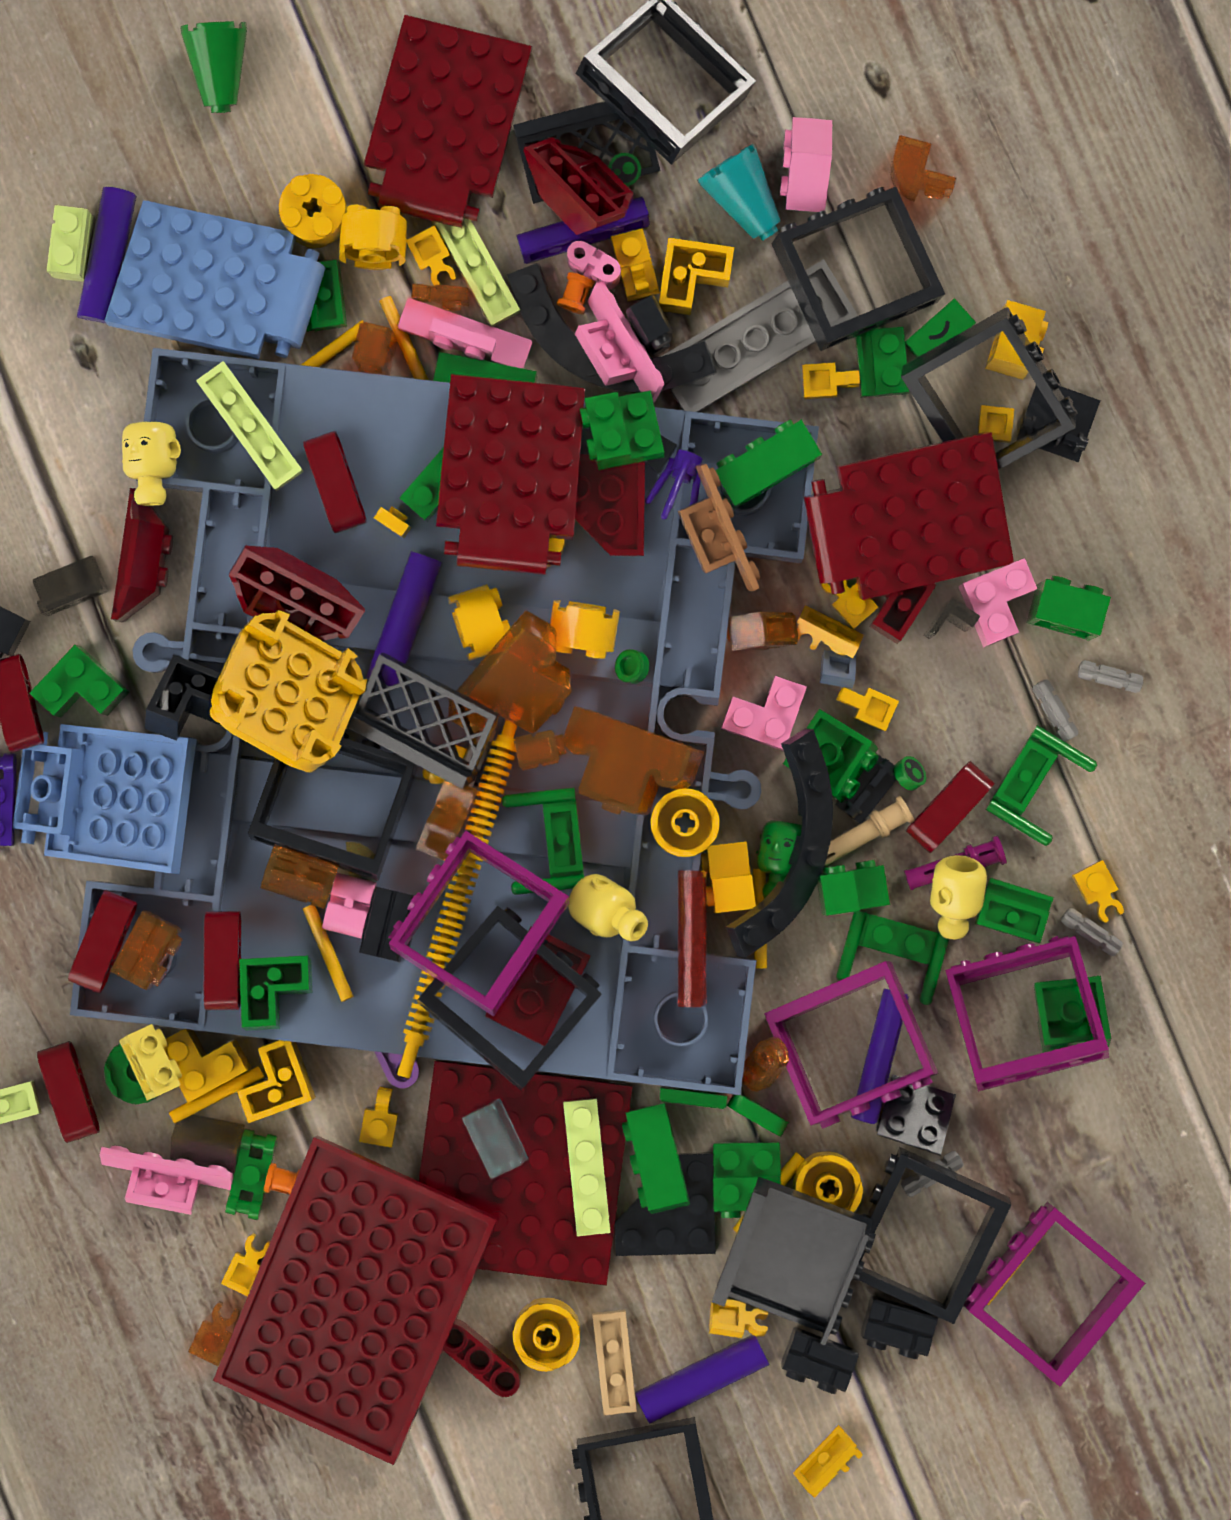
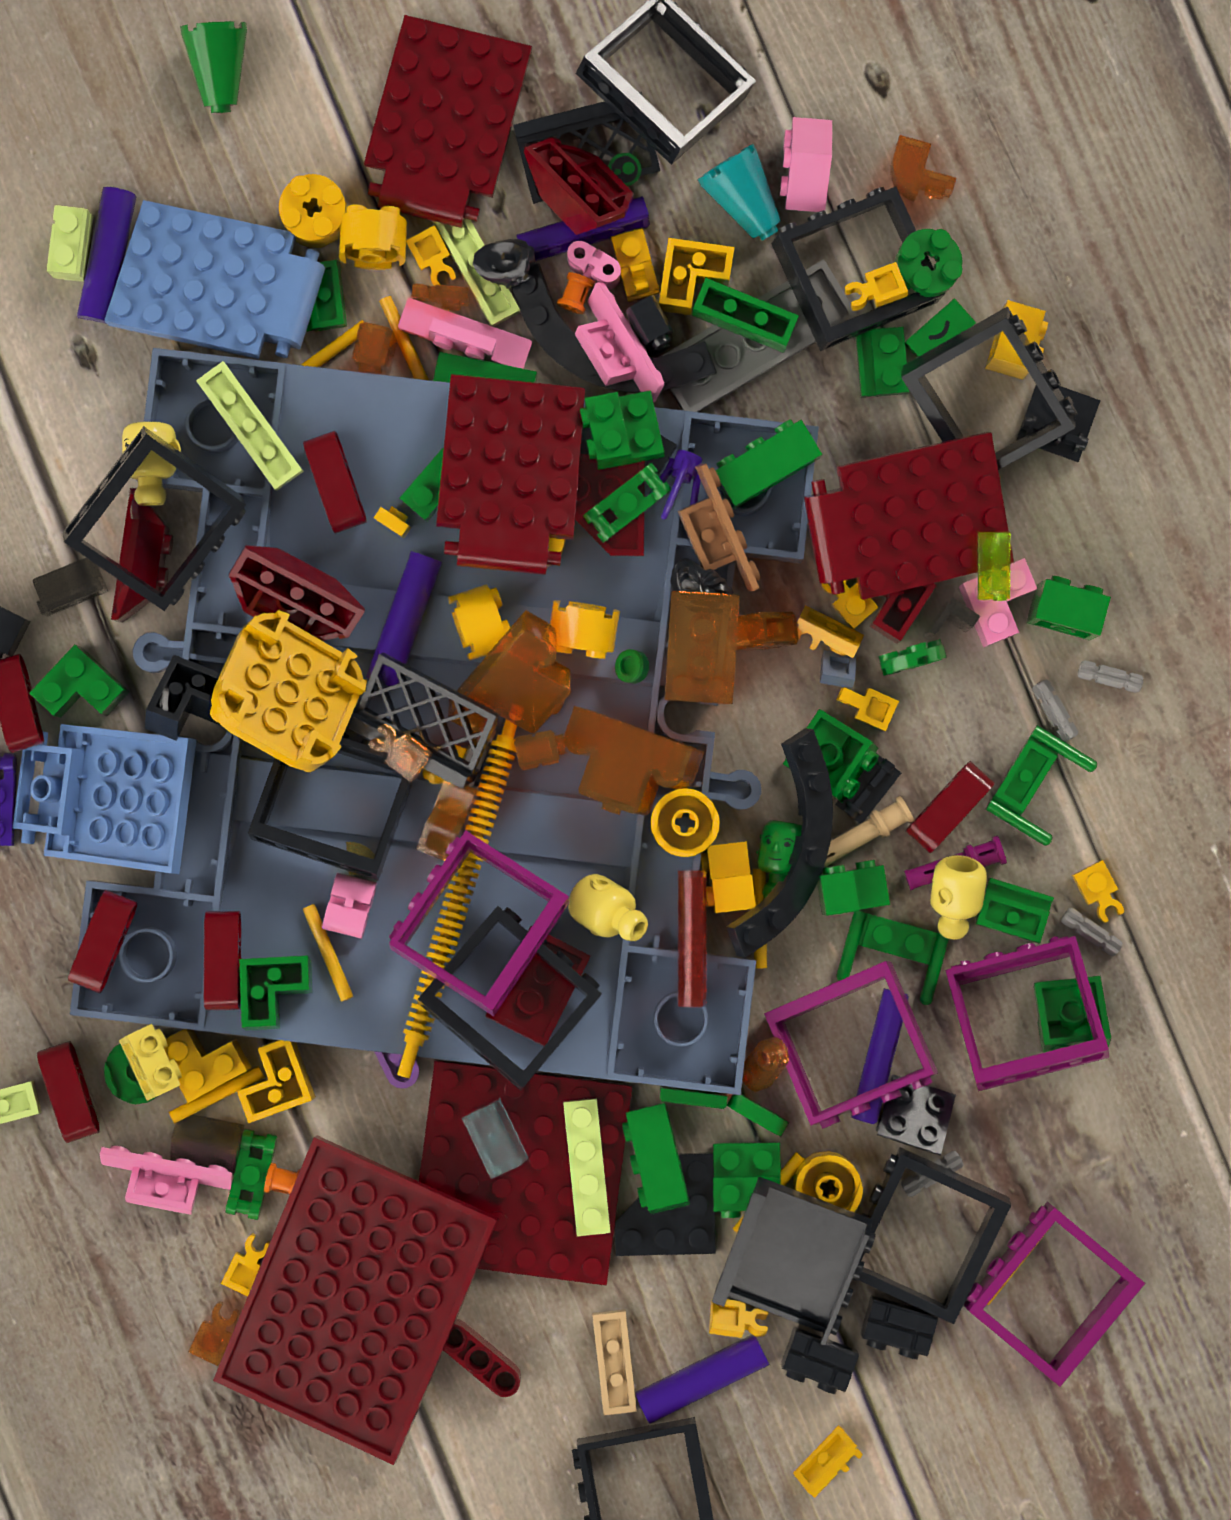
(112, 485): none -> black window
(147, 950): clear orange brick -> none
(299, 876): clear orange brick -> none
(379, 1123): yellow plate -> none
(384, 912): black brick -> none
(404, 754): none -> clear orange plate
(505, 262): none -> black hat
(555, 1351): yellow brick -> none
(561, 835): green plate -> none
(627, 502): none -> green plate
(693, 578): none -> black hat
(702, 647): none -> clear orange slope
(744, 315): none -> green brick
(770, 723): bright pink brick -> none
(822, 380): yellow plate -> none
(881, 285): none -> yellow plate
(910, 773): green tile -> none
(912, 657): none -> green plate
(937, 245): none -> green plate
(994, 565): none -> clear neon green hinge
(998, 421): yellow plate -> none

